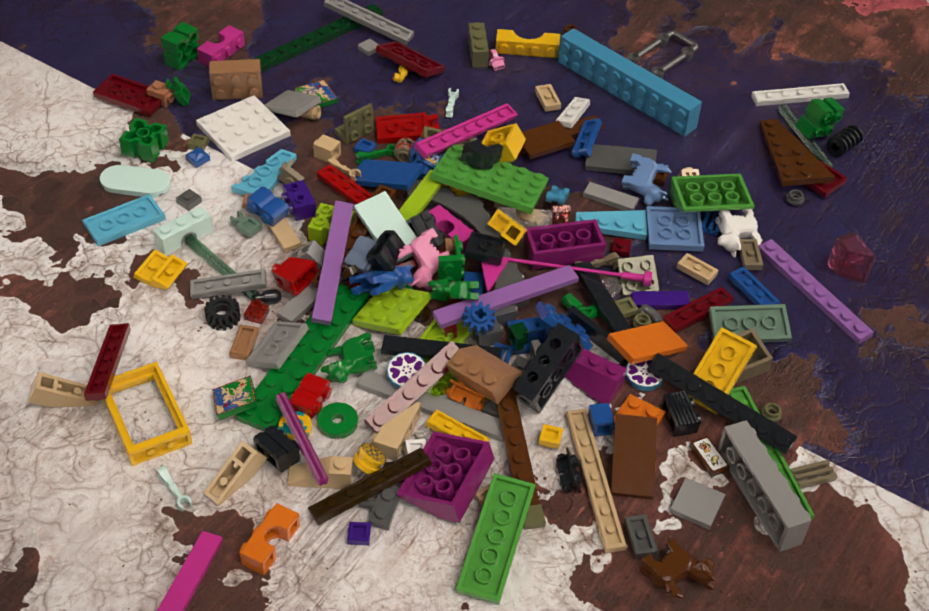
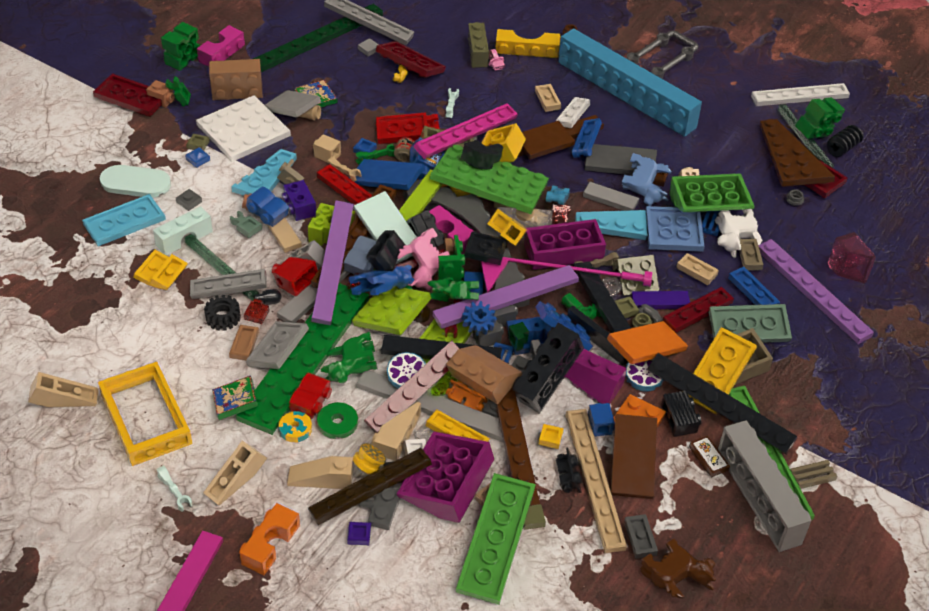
(107, 362): dark red plate -> none
(144, 140): green brick -> none
(277, 448): black brick -> none
(302, 439): magenta axle -> none
(349, 271): dark brown tile -> none
(356, 124): olive bracket -> none
(621, 247): dark red plate -> none
(697, 503): light grey tile -> none
(772, 411): olive plate -> none

